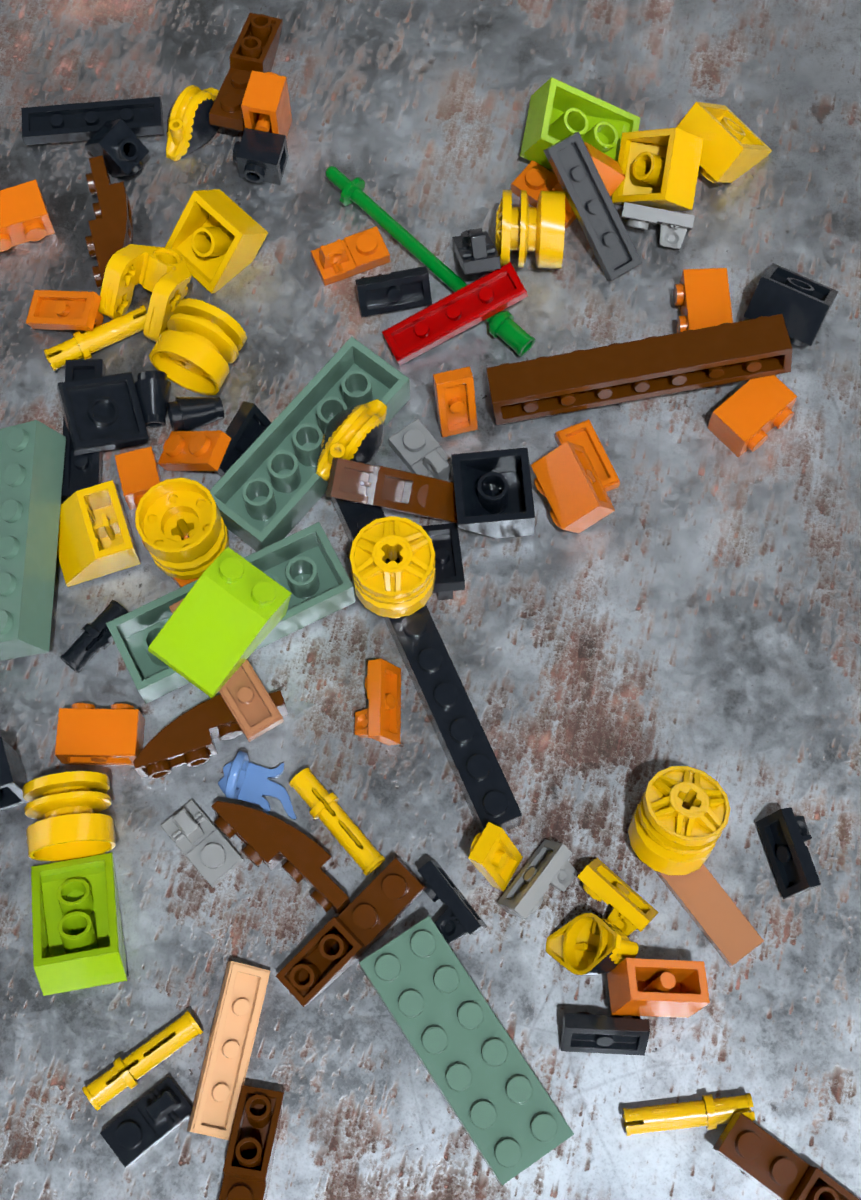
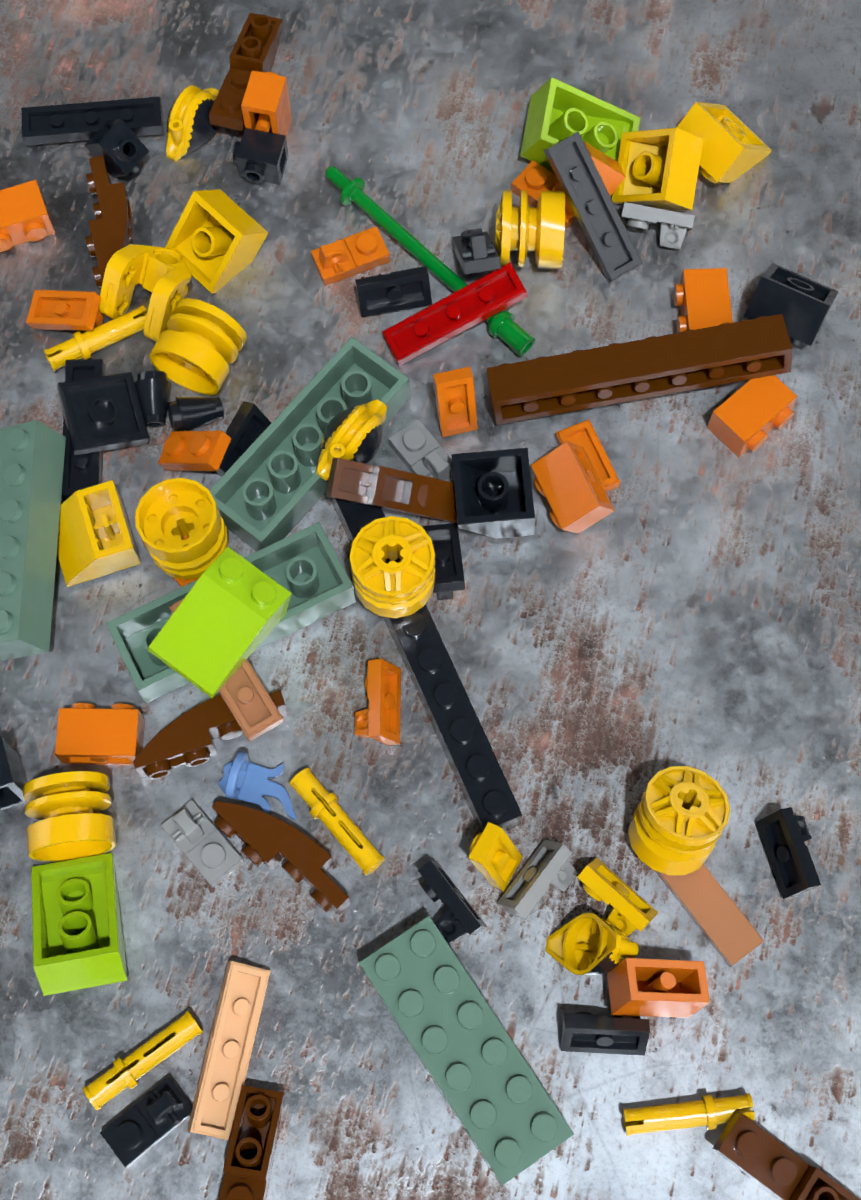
(93, 638): black pin -> none
(137, 474): orange brick -> none
(351, 933): reddish brown slope -> none

